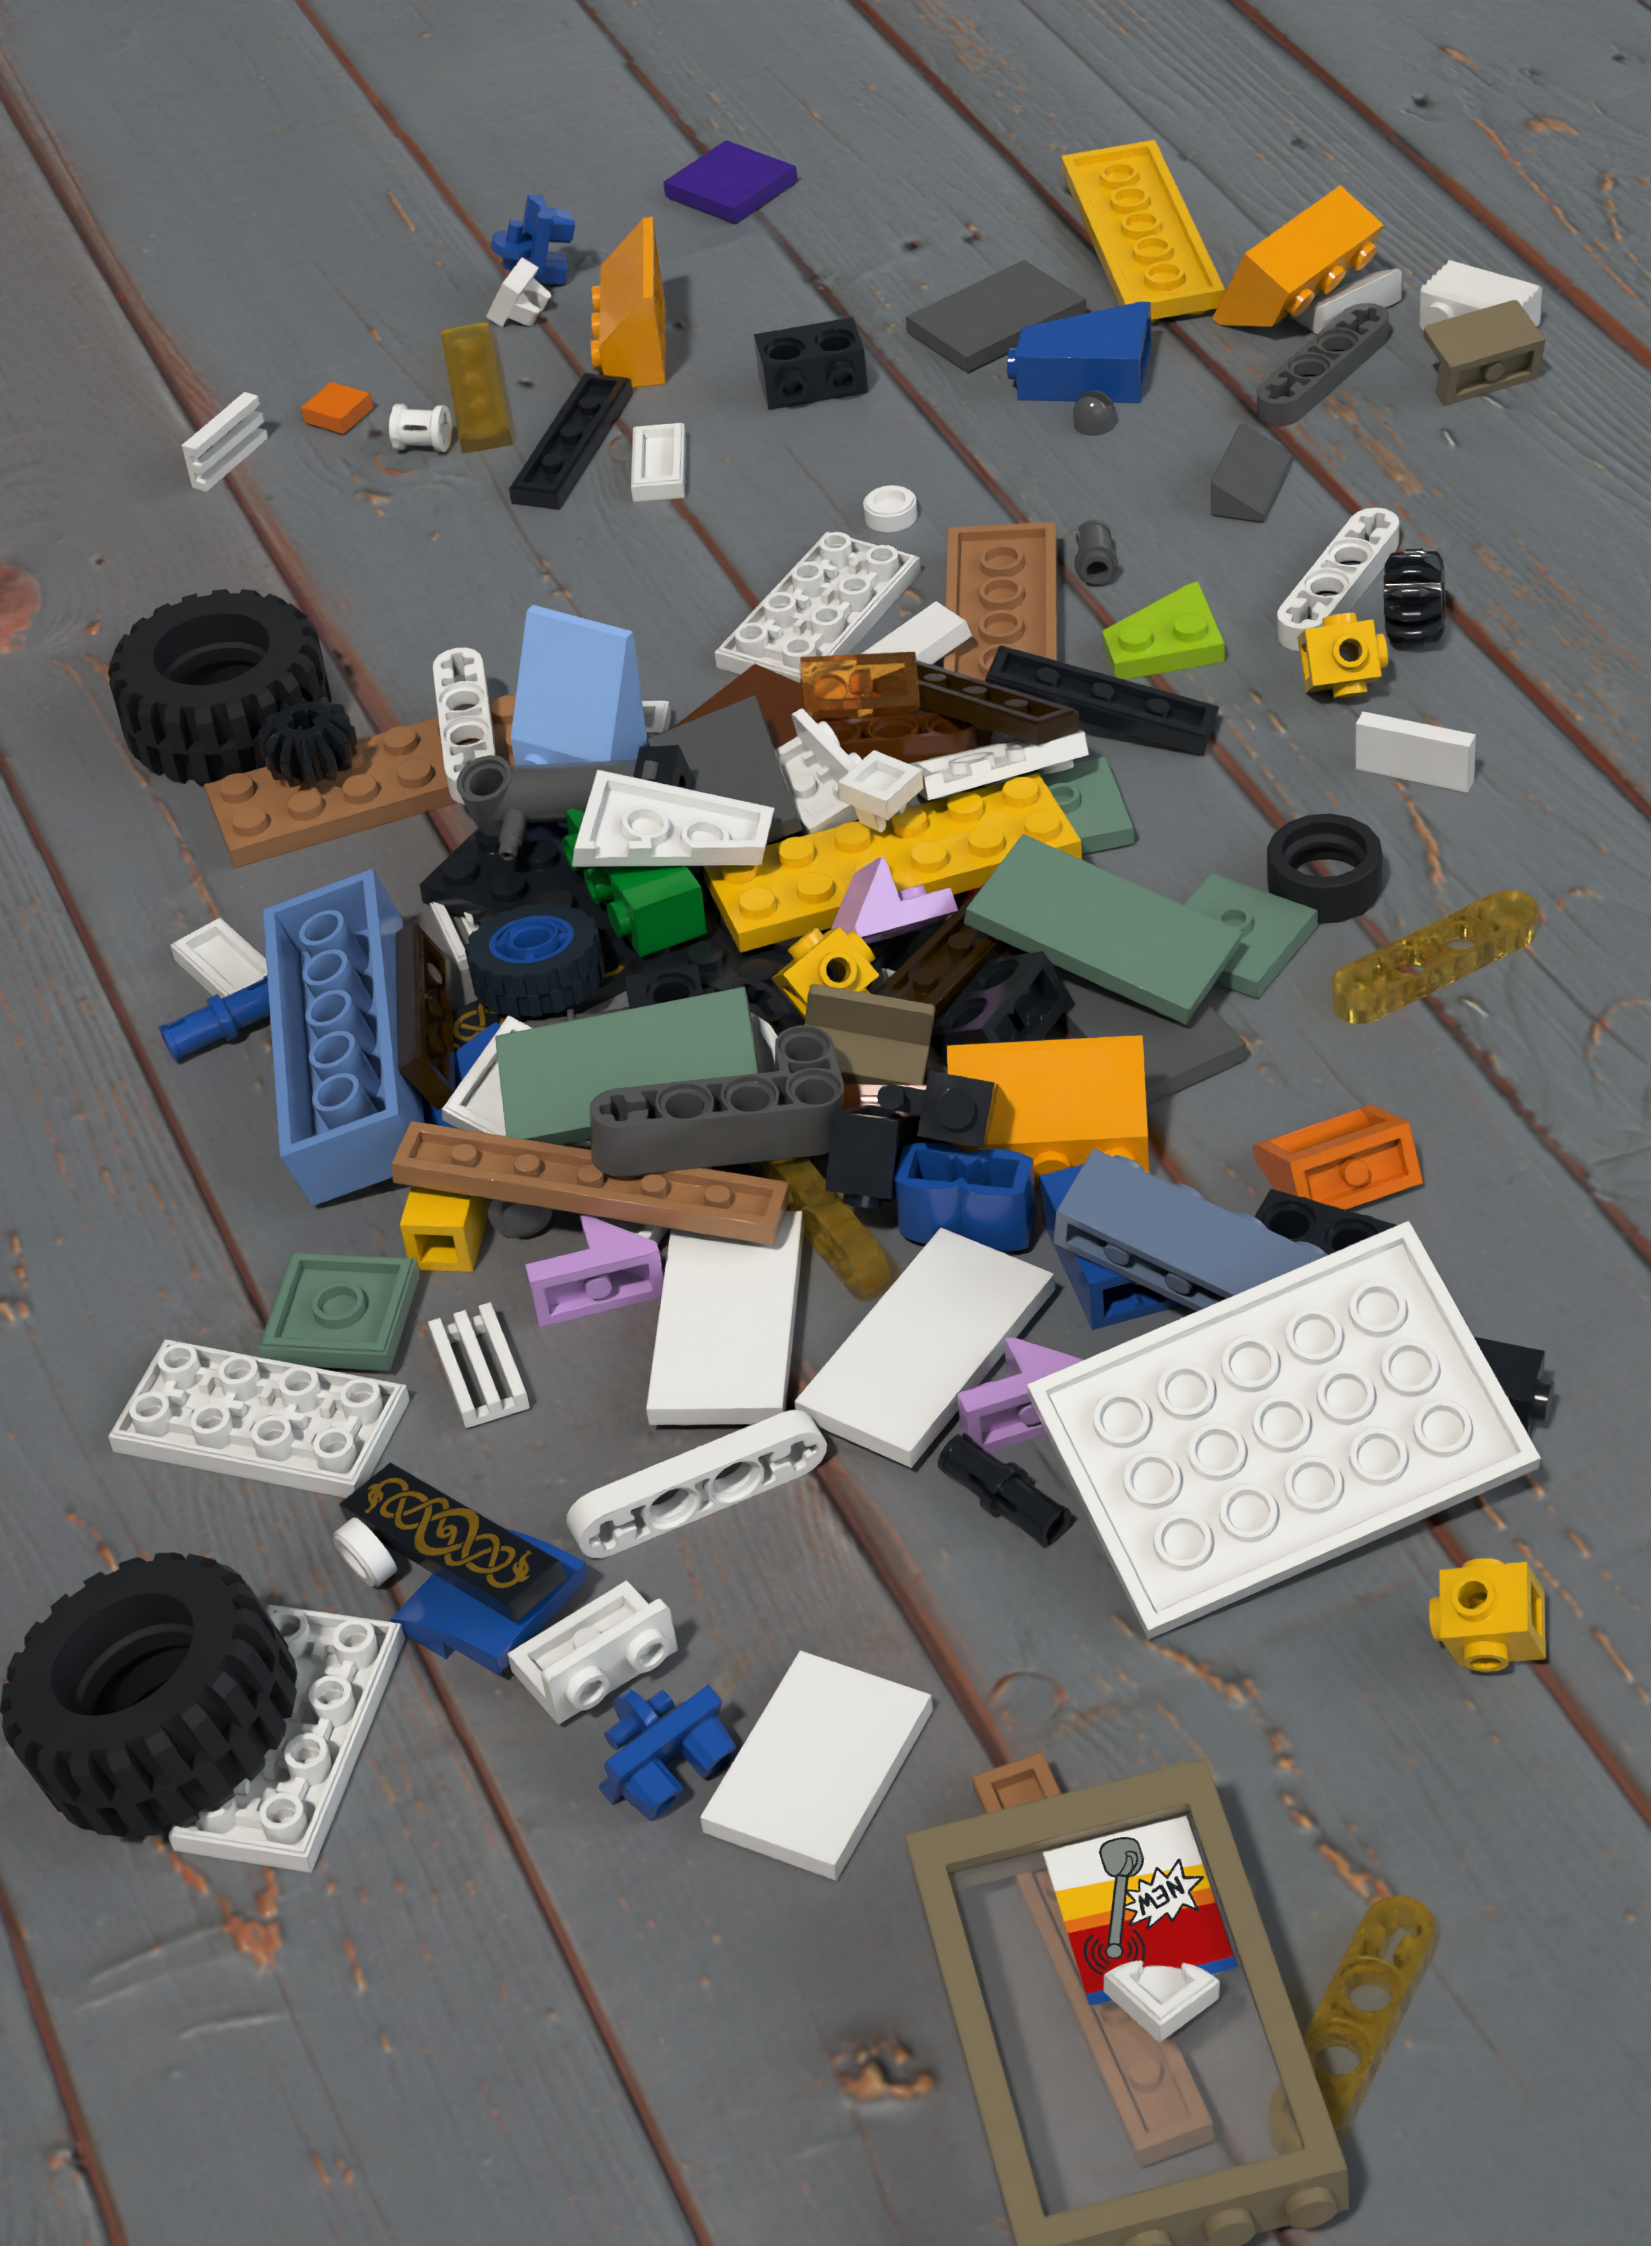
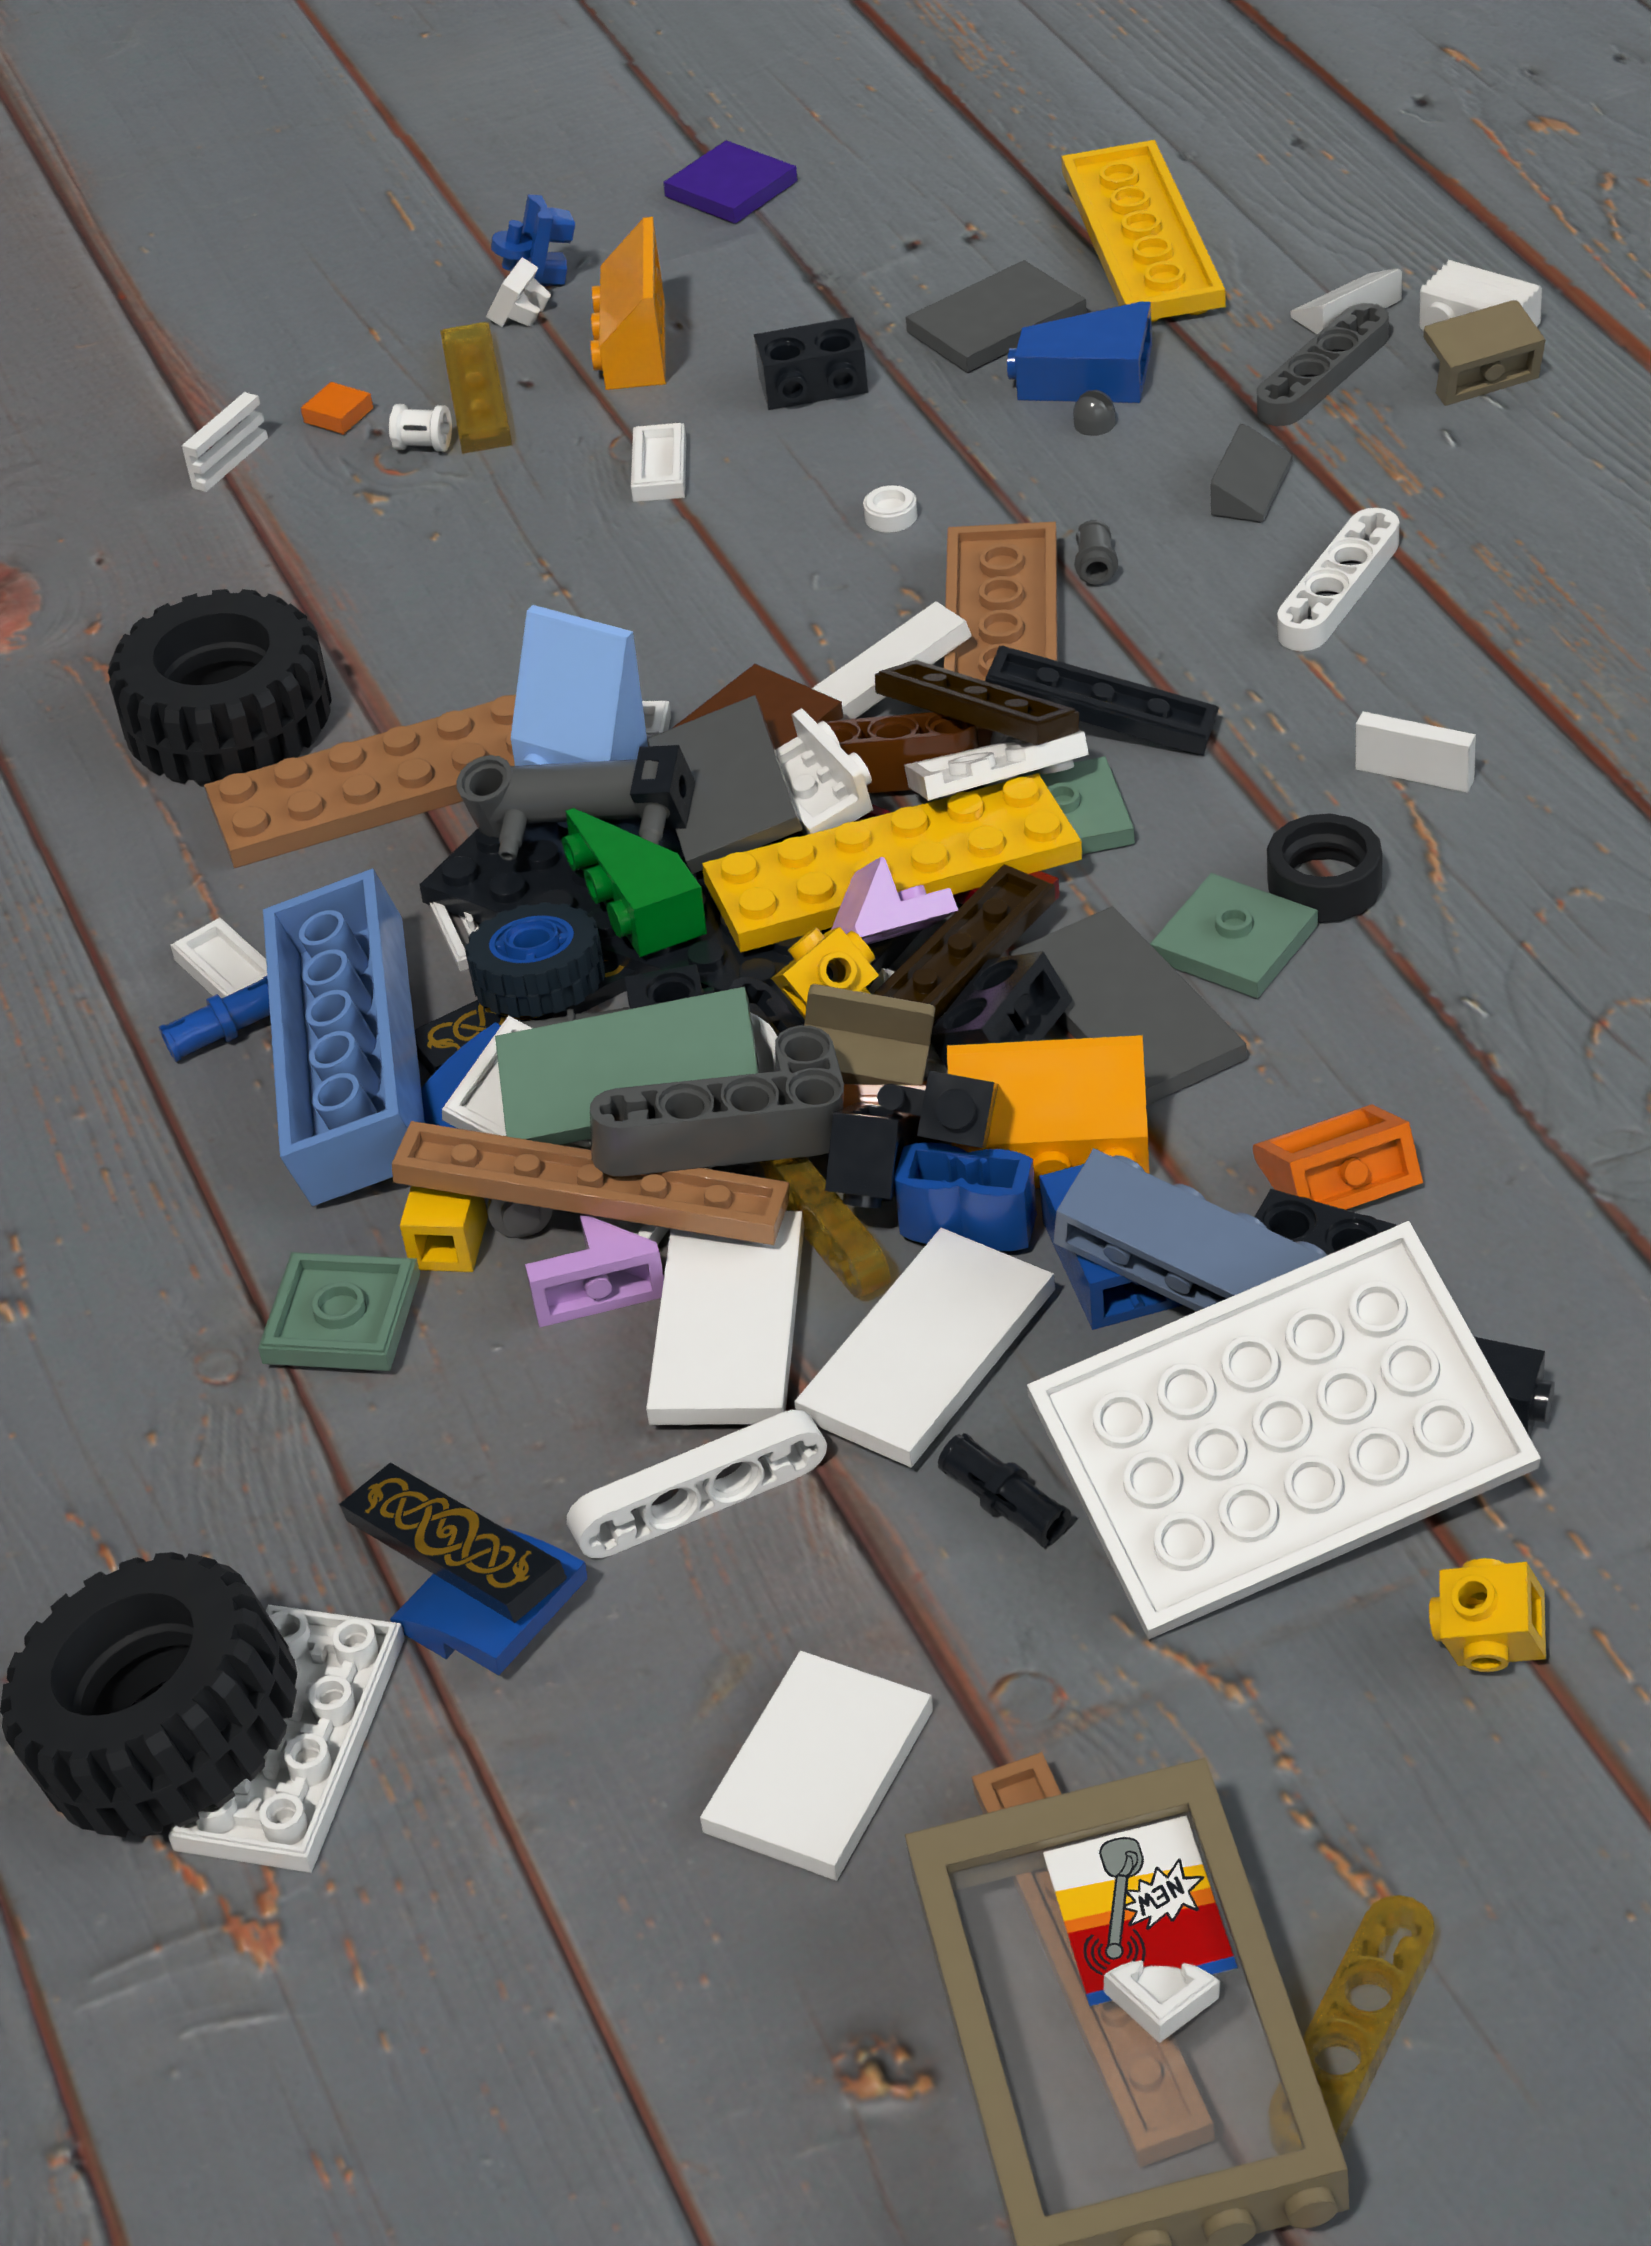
(259, 1419): white tile -> none
(308, 742): black gear -> none
(364, 1552): white tile -> none
(425, 1015): dark brown tile -> none
(462, 724): white beam -> none
(467, 1330): white tile -> none
(571, 441): black tile -> none
(594, 1651): white bracket -> none
(640, 1768): blue hips -> none
(667, 825): white wing -> none
(820, 606): white tile -> none
(859, 685): clear orange slope -> none
(879, 788): white tile -> none
(1000, 1410): lavender slope -> none
(1103, 928): sand green tile -> none
(1165, 637): lime wing -> none
(1300, 261): light orange slope -> none
(1323, 664): yellow brick -> none
(1375, 988): clear yellow beam -> none
(1414, 597): black gear -> none

